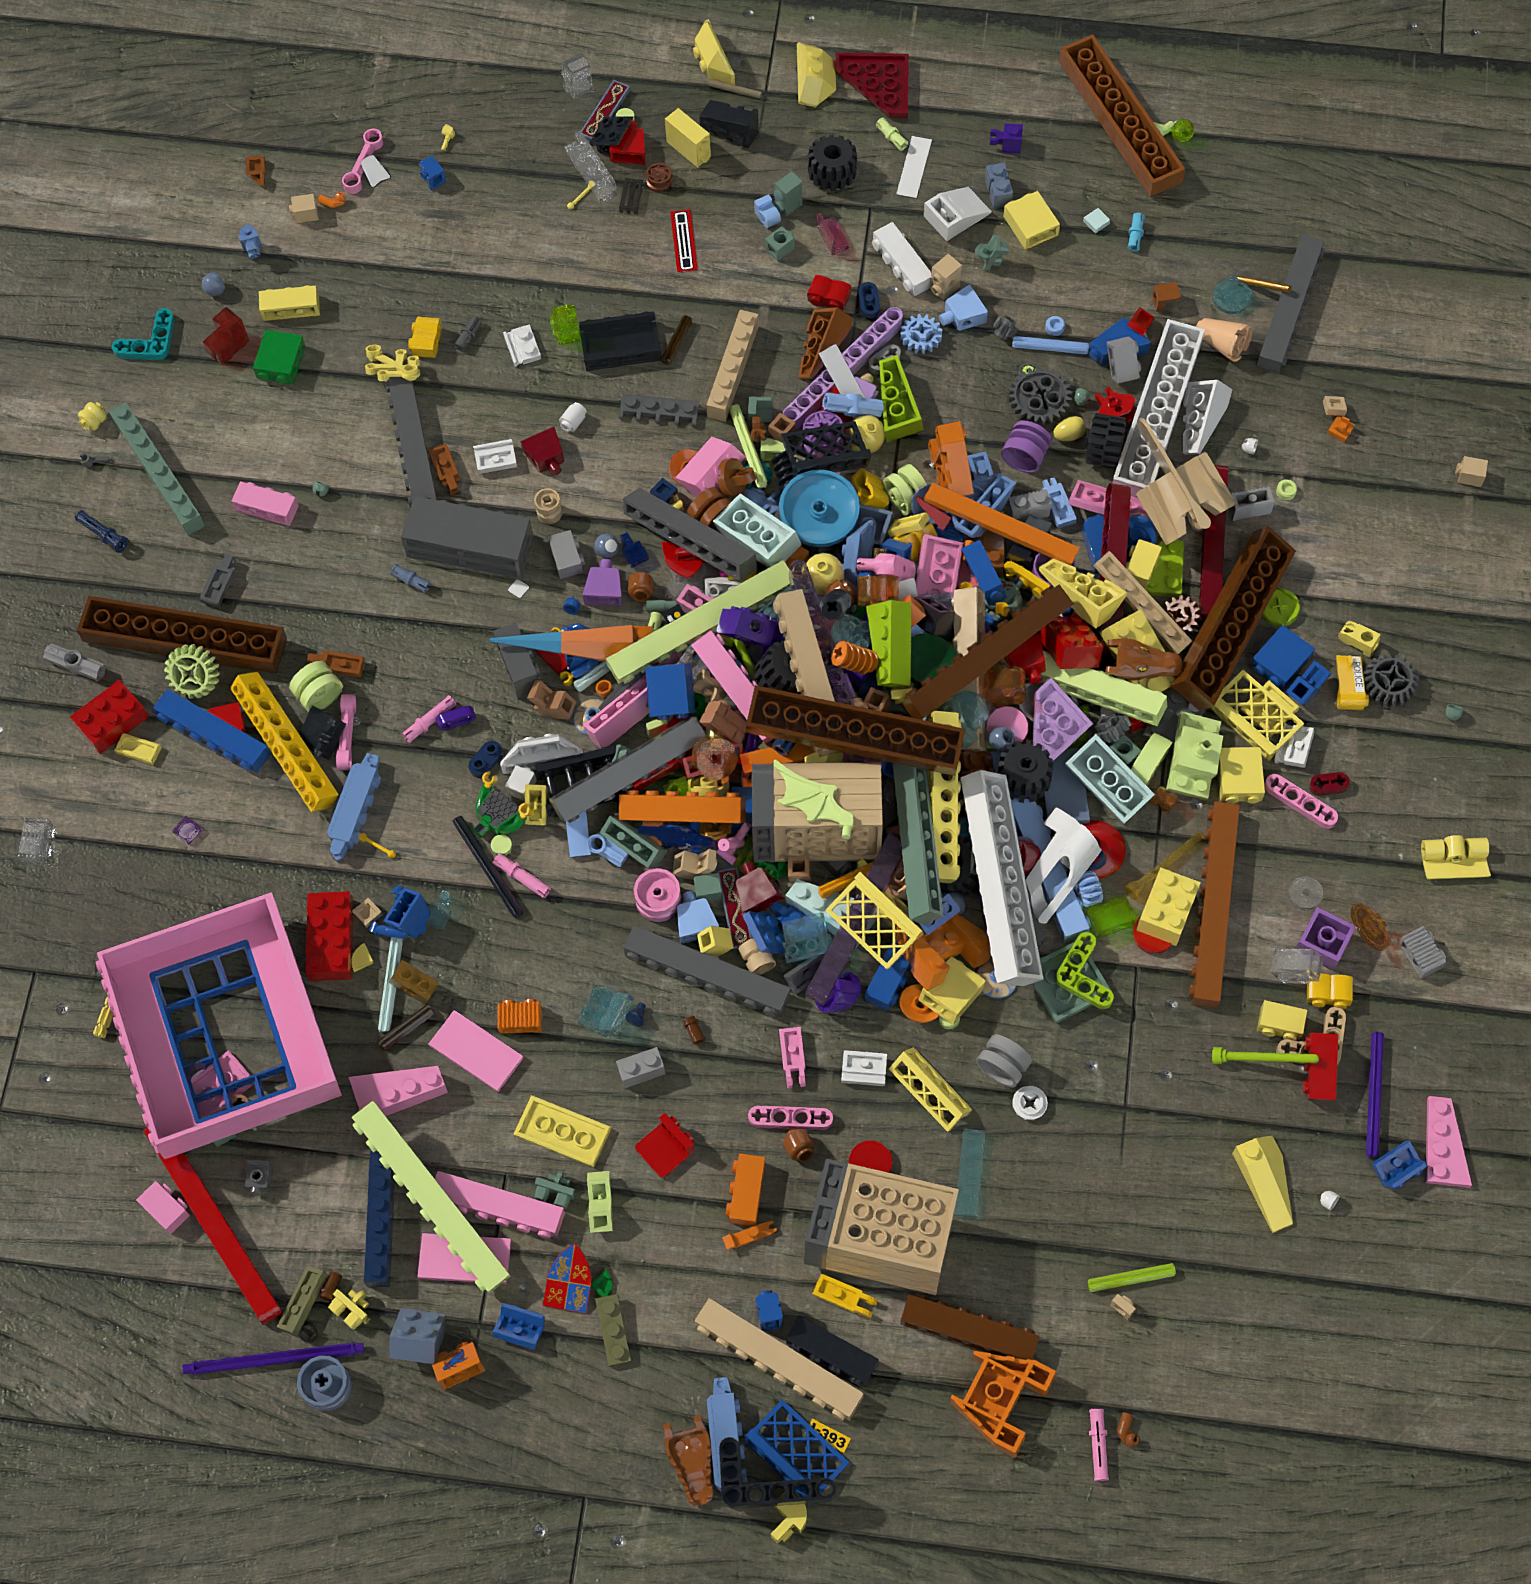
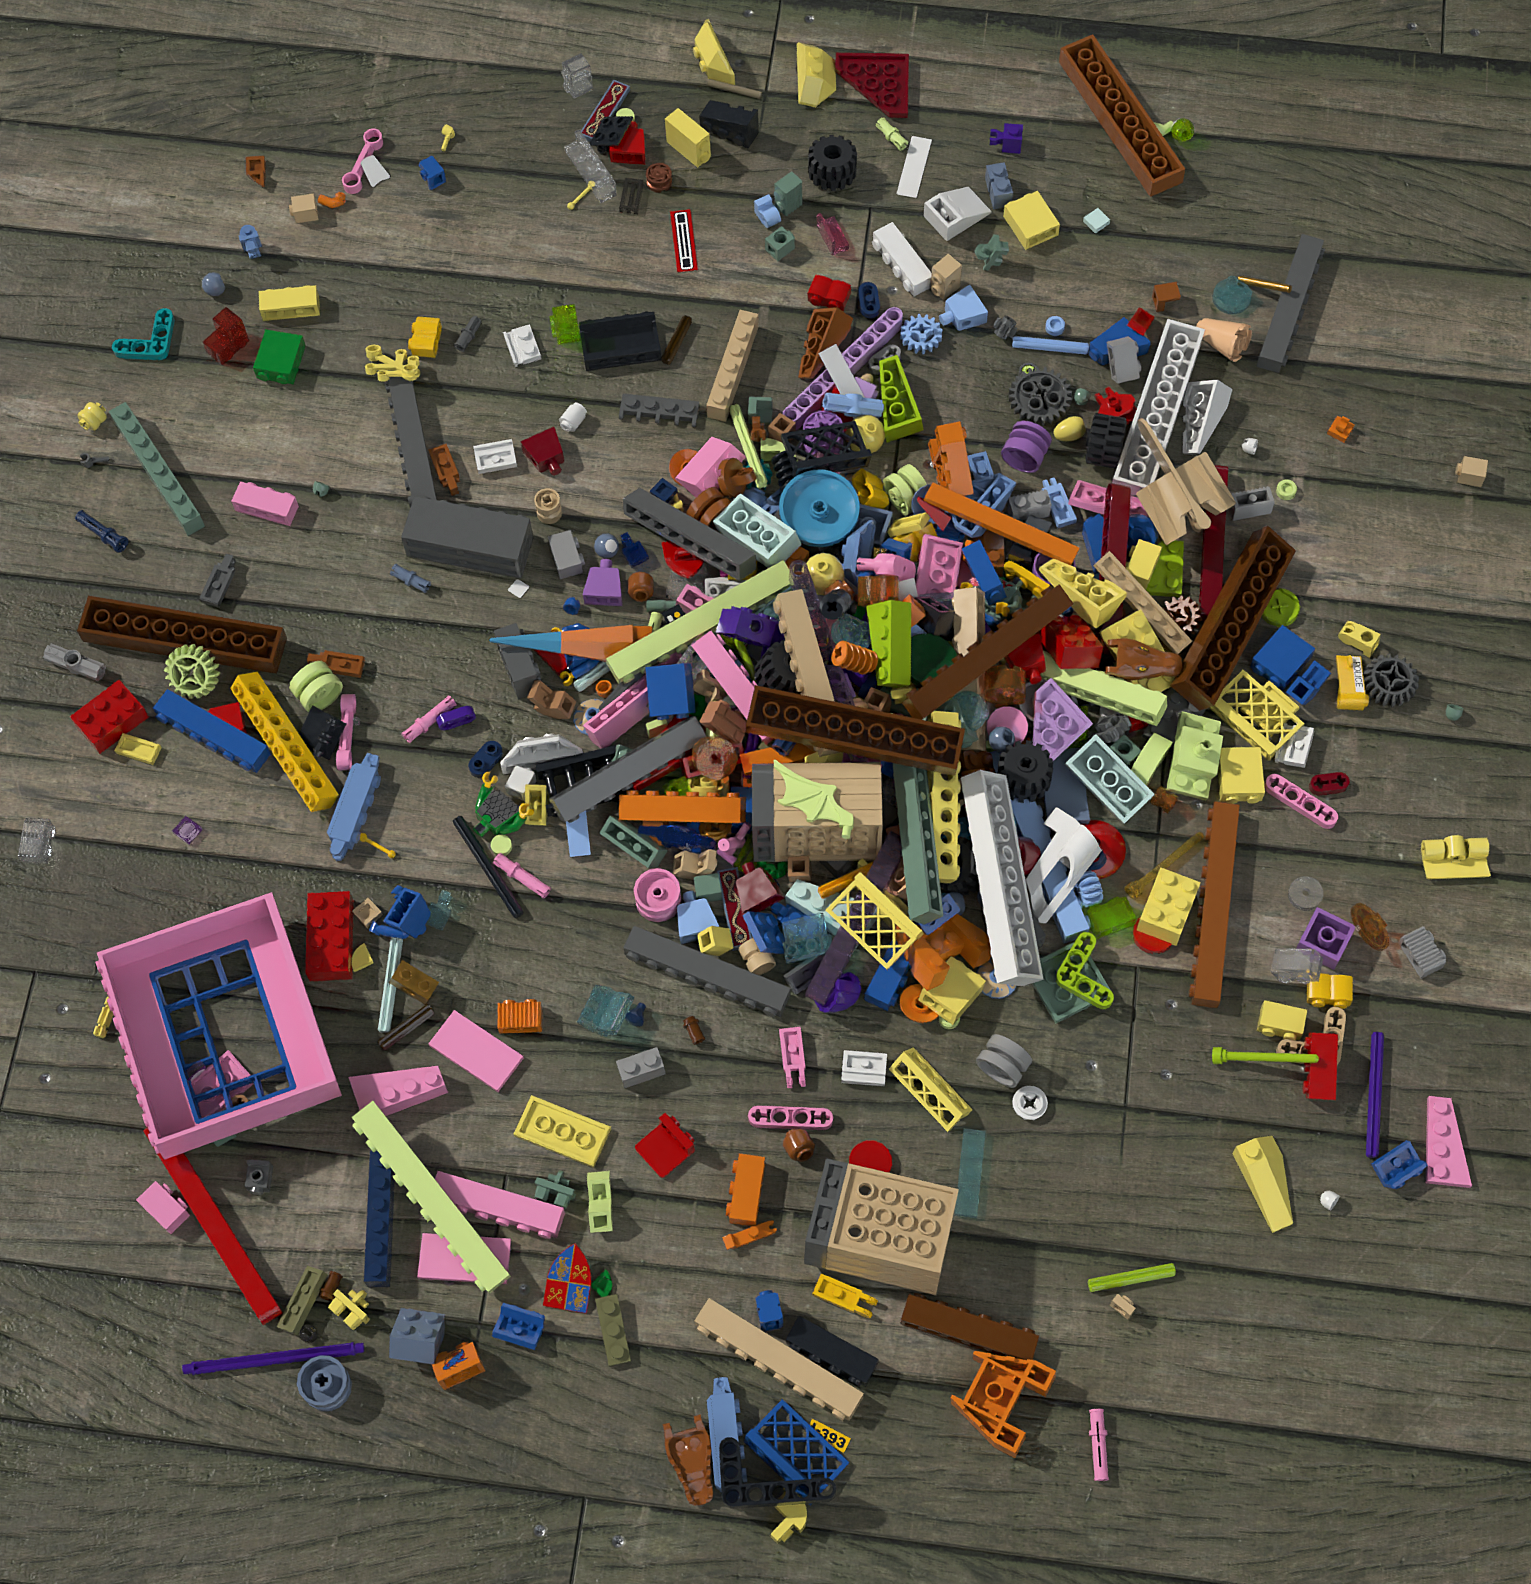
(609, 850): light blue piece -> none
(1125, 1432): dark orange arm -> none
(1136, 232): medium azure pin -> none
(1334, 406): tan plate -> none

